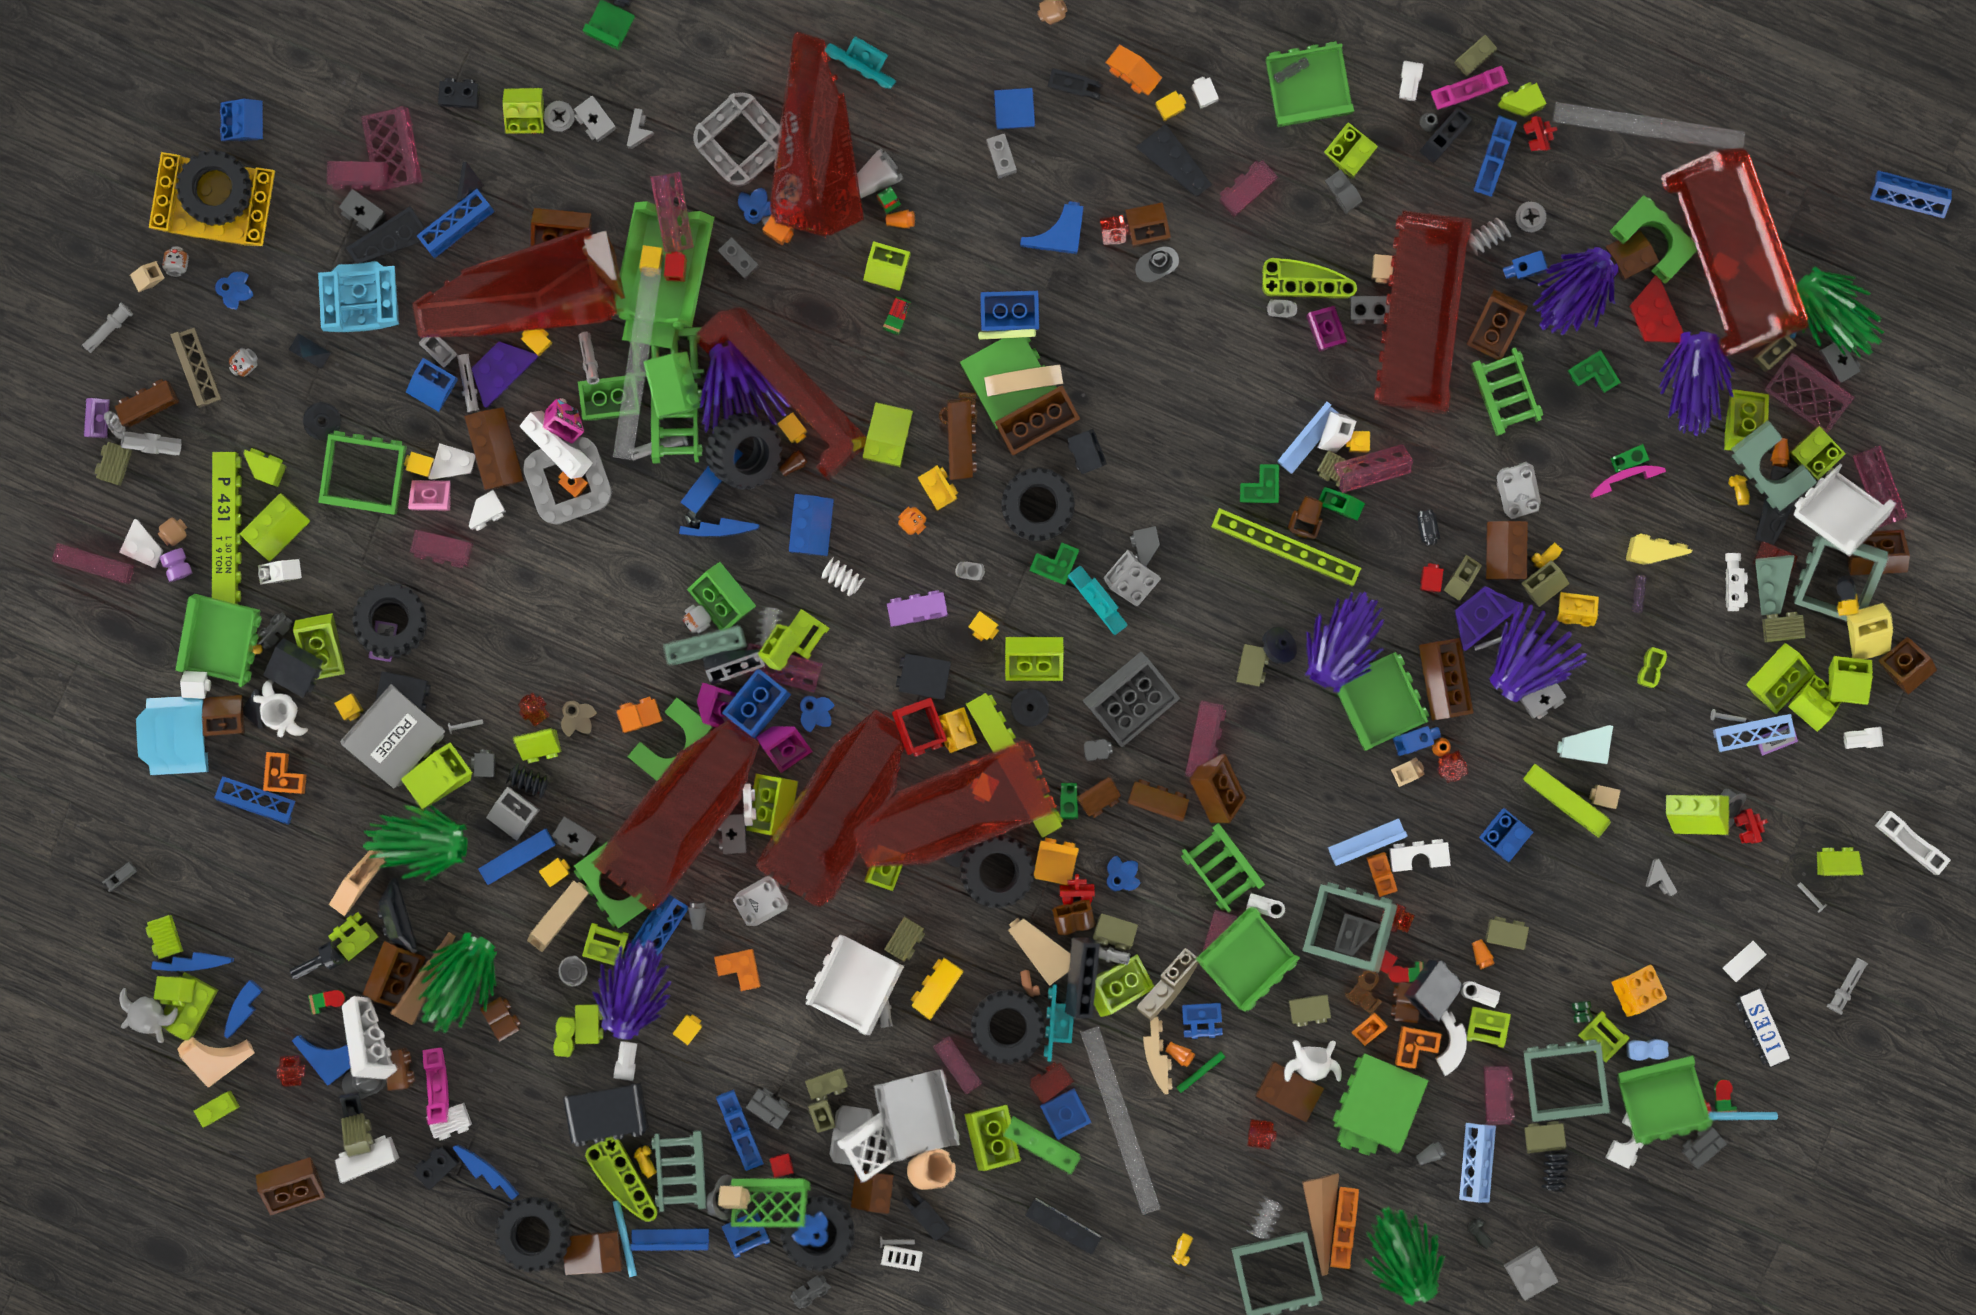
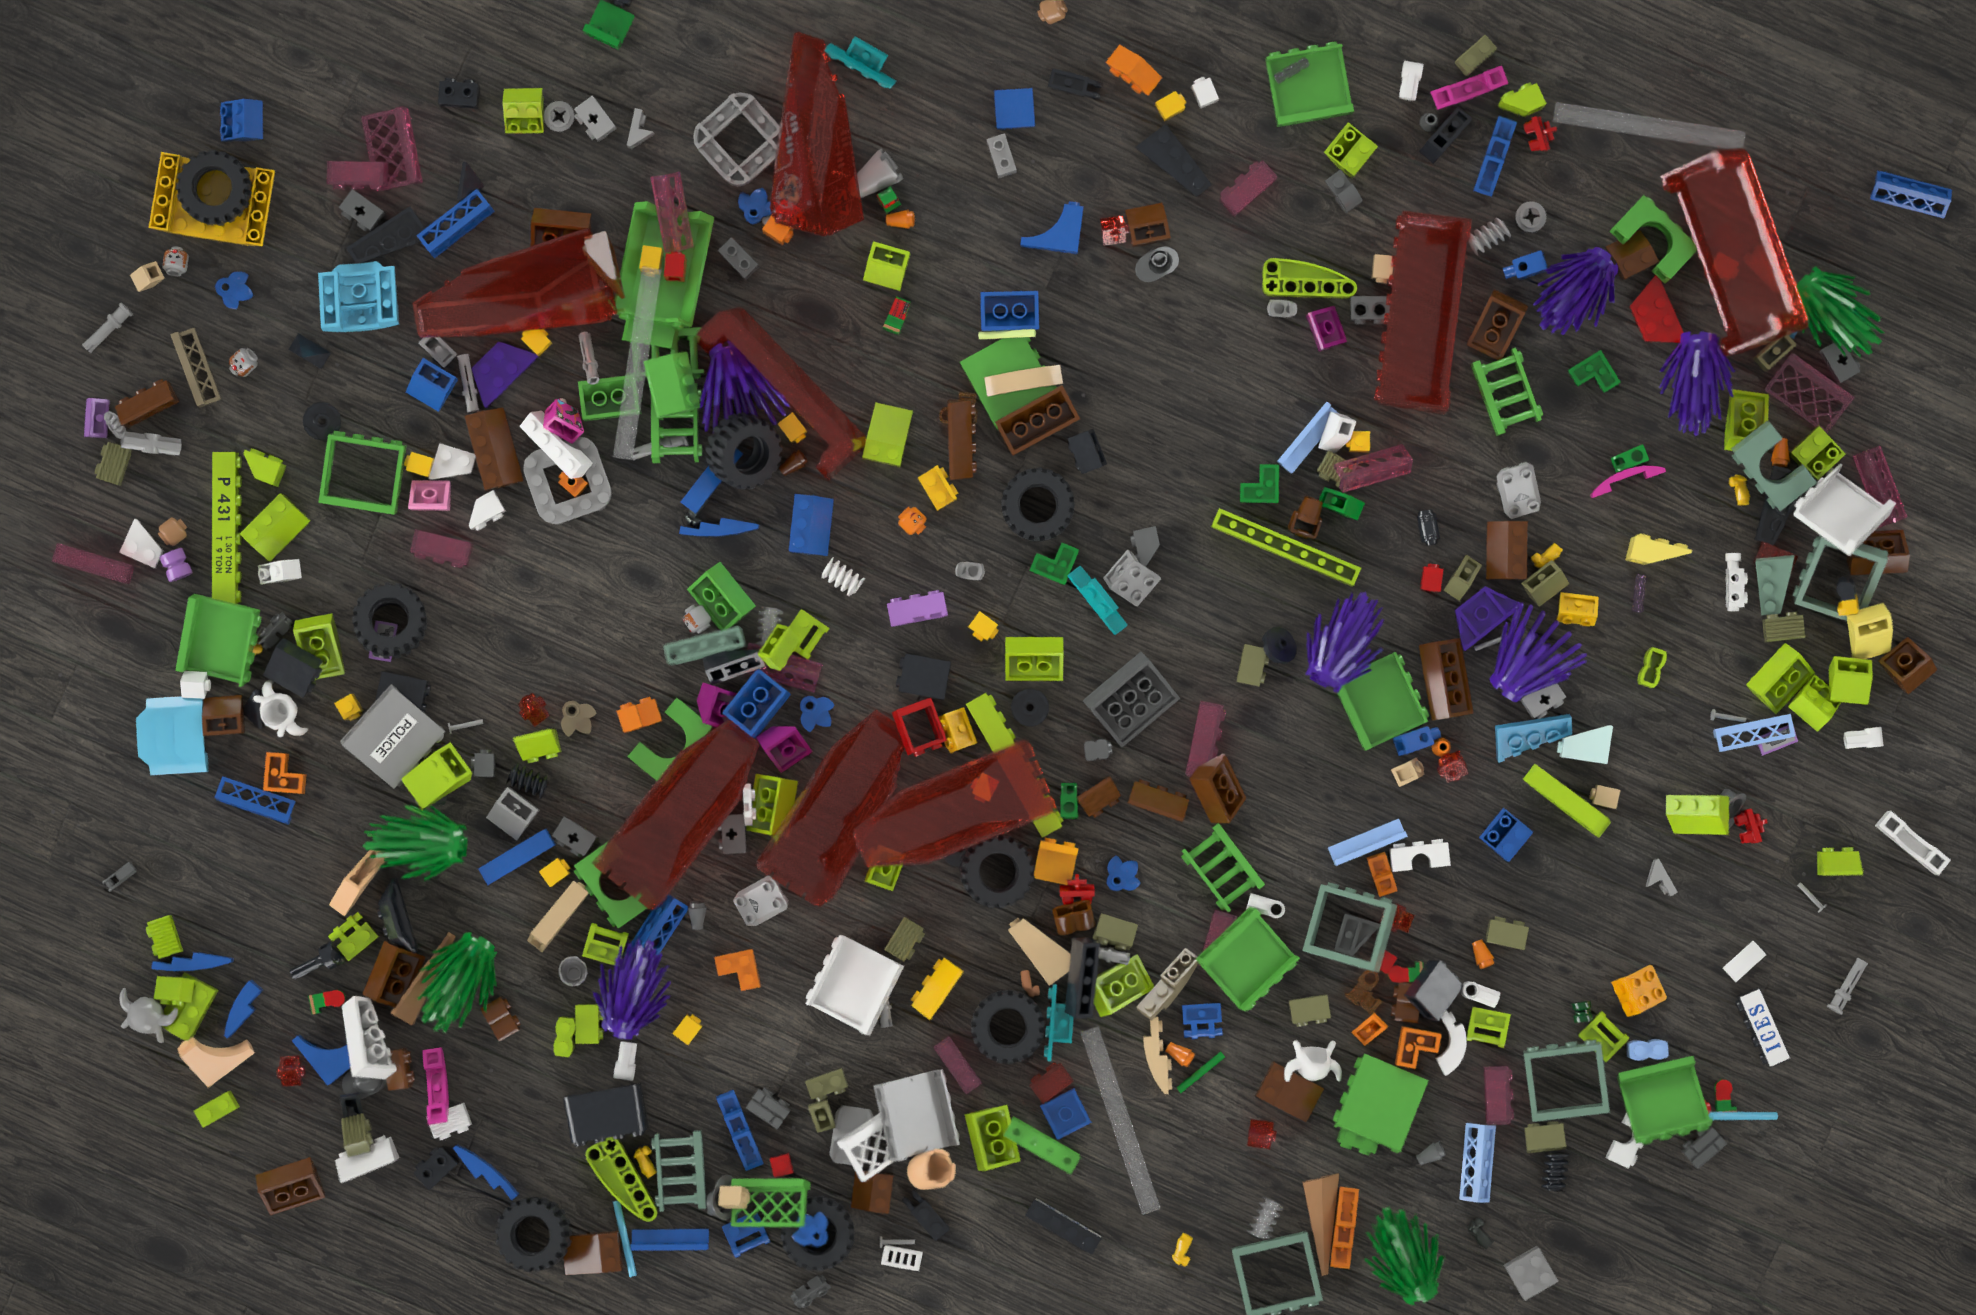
(1525, 735): none -> dark azure wing

